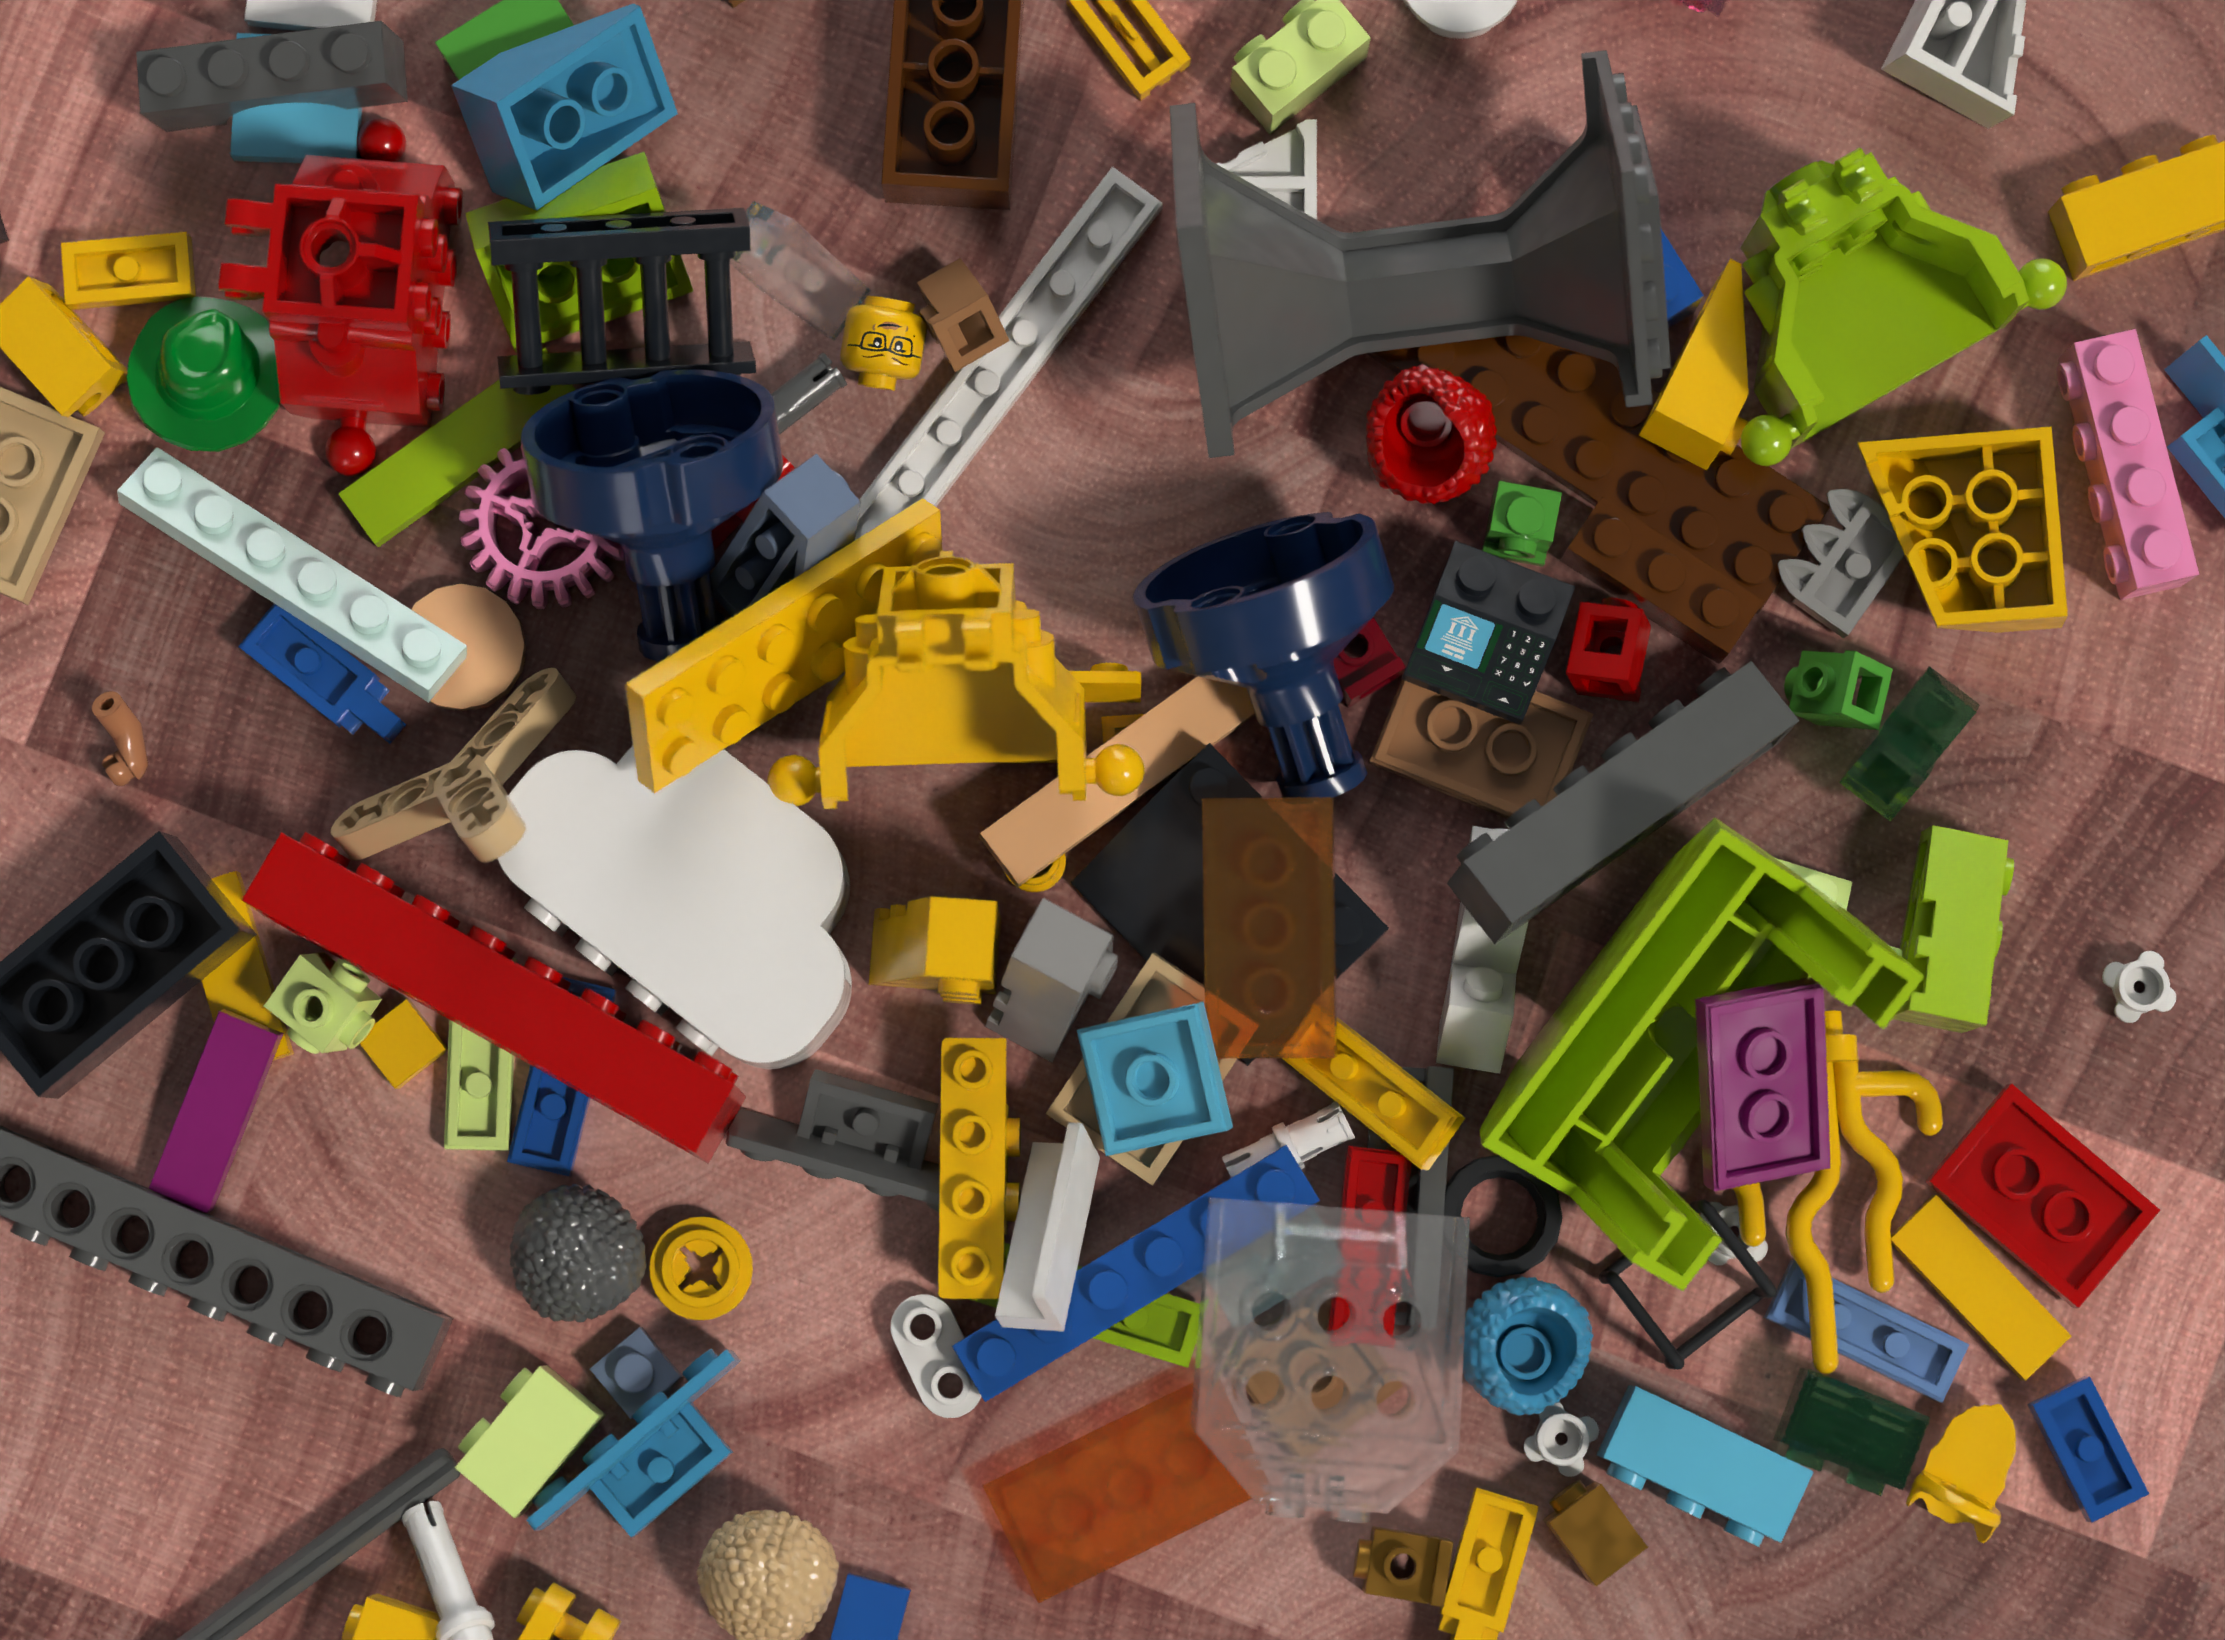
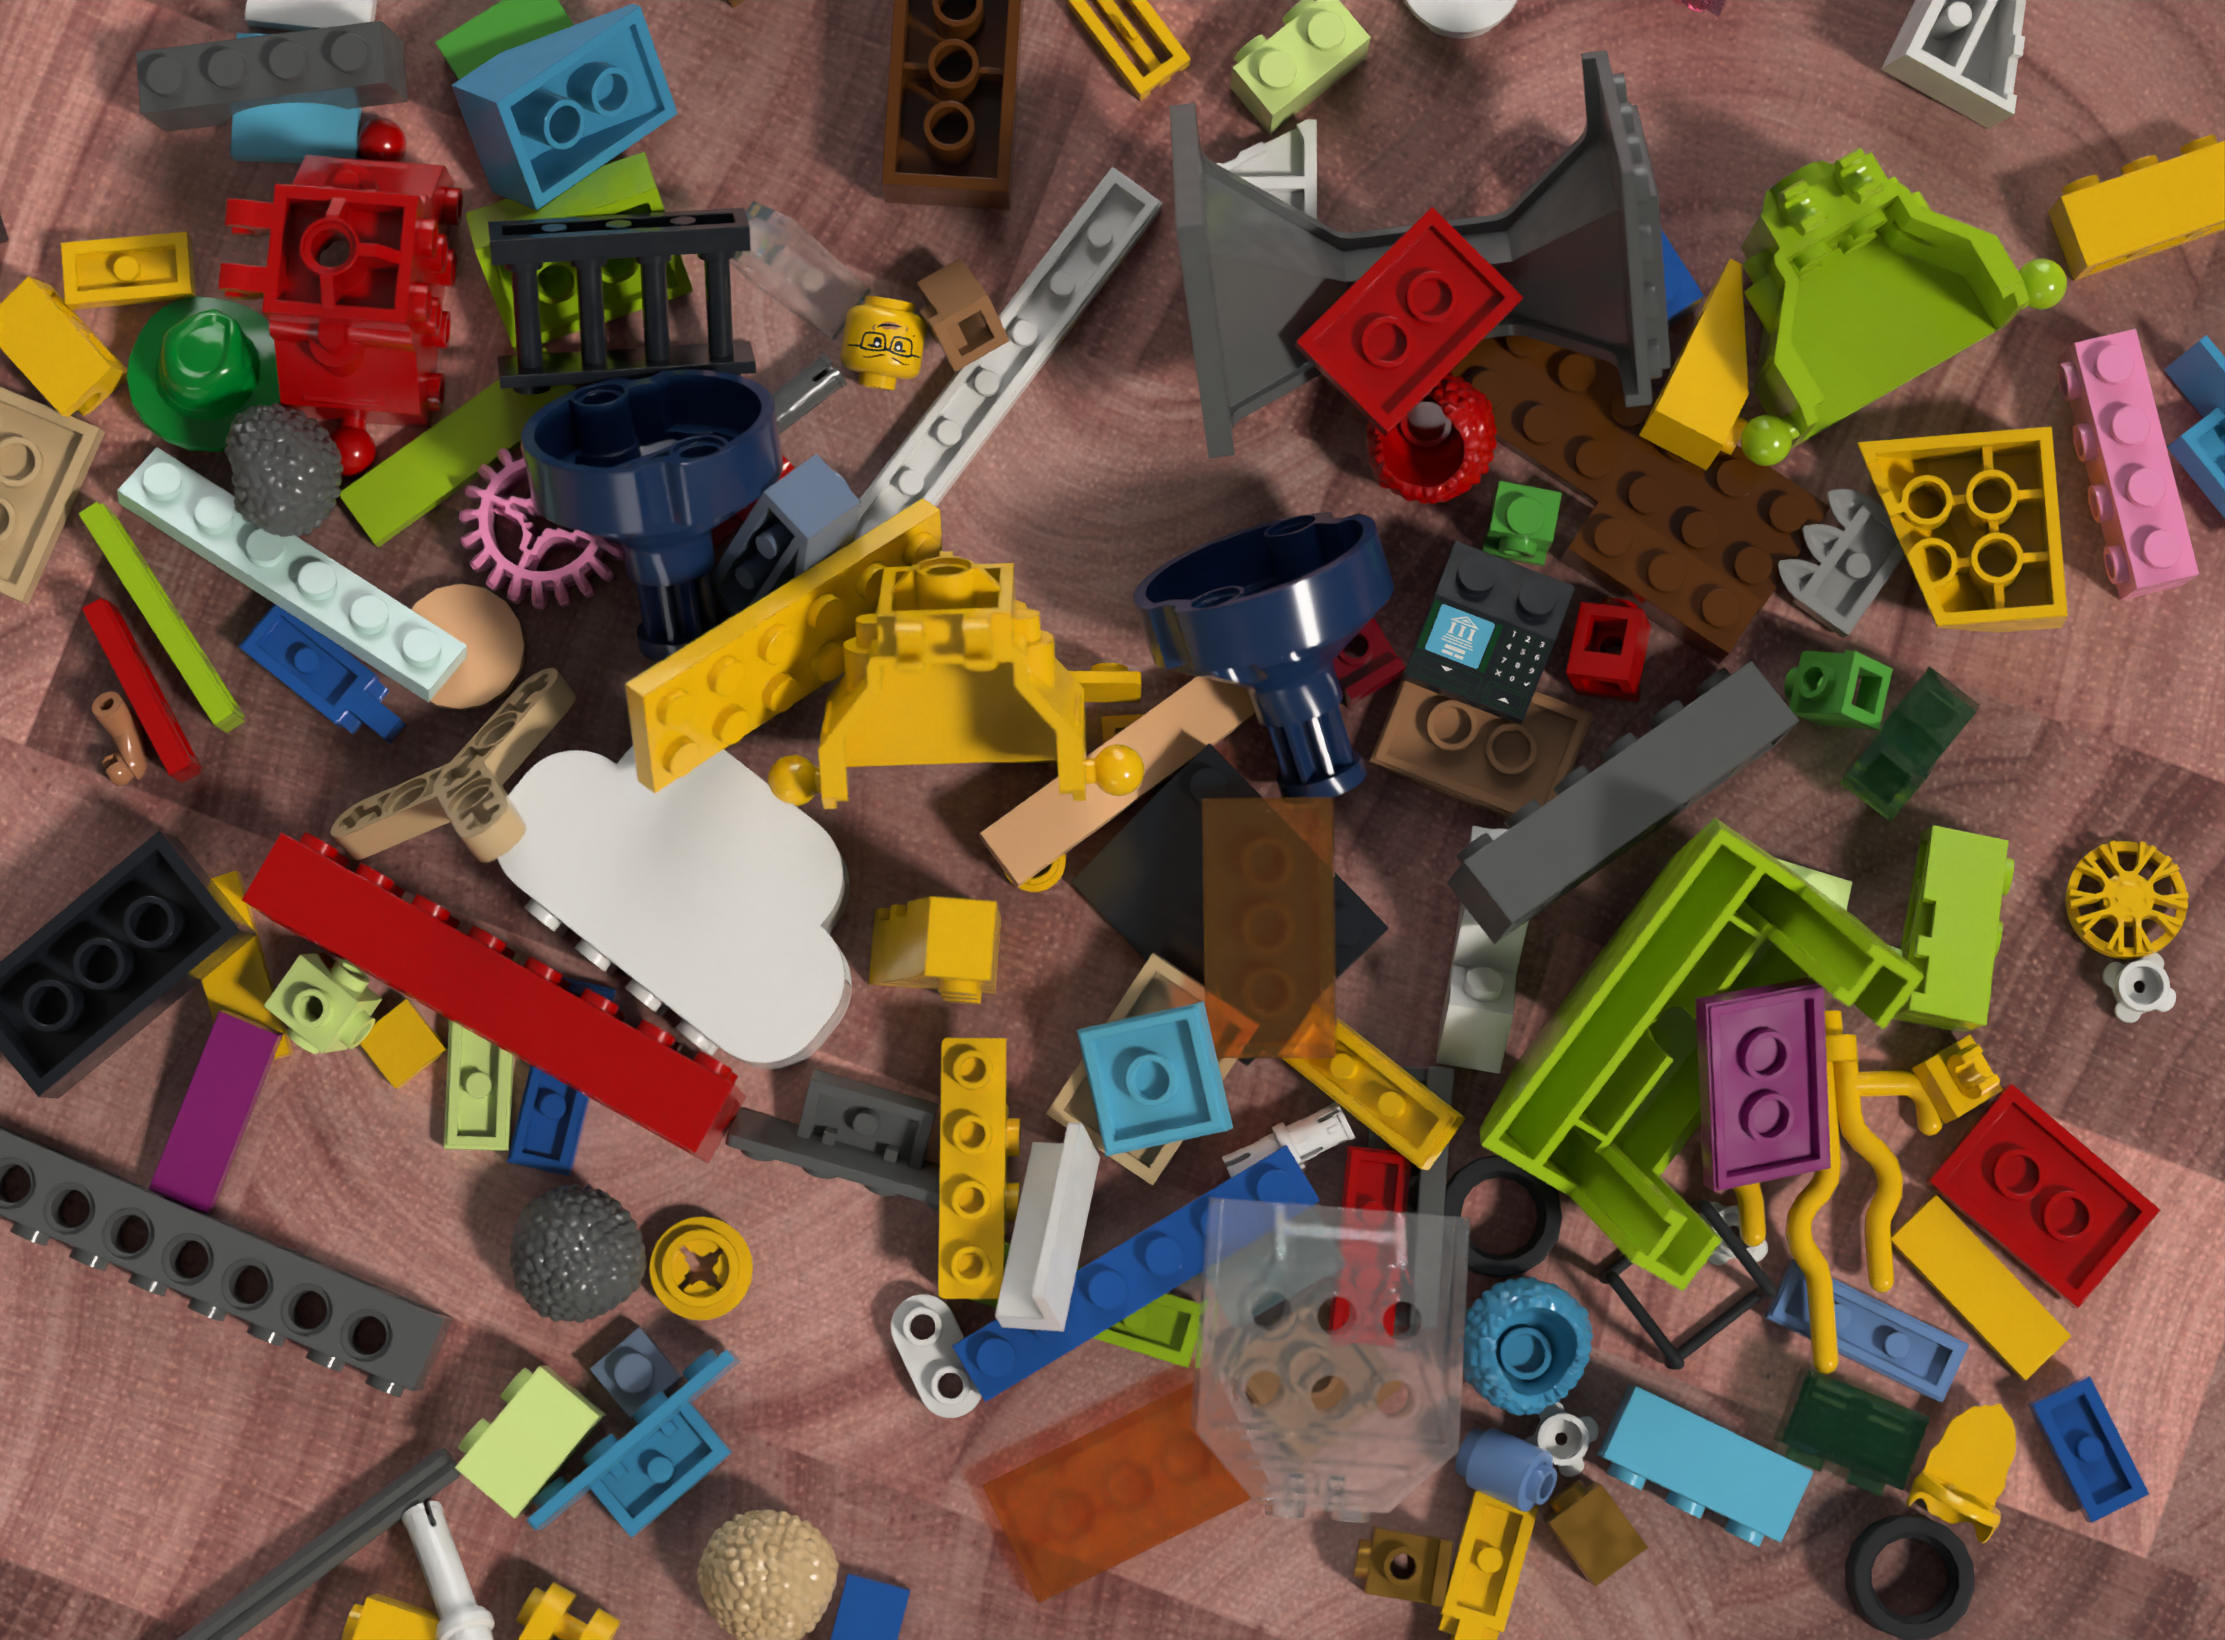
(143, 690): none -> red tile
(163, 617): none -> lime tile
(283, 469): none -> dark grey hair
(1051, 978): light grey wedge -> none
(1408, 321): none -> red plate
(1506, 1468): none -> medium blue brick
(1957, 1079): none -> yellow tile
(1959, 1577): none -> black tyre
(2126, 899): none -> yellow wheel

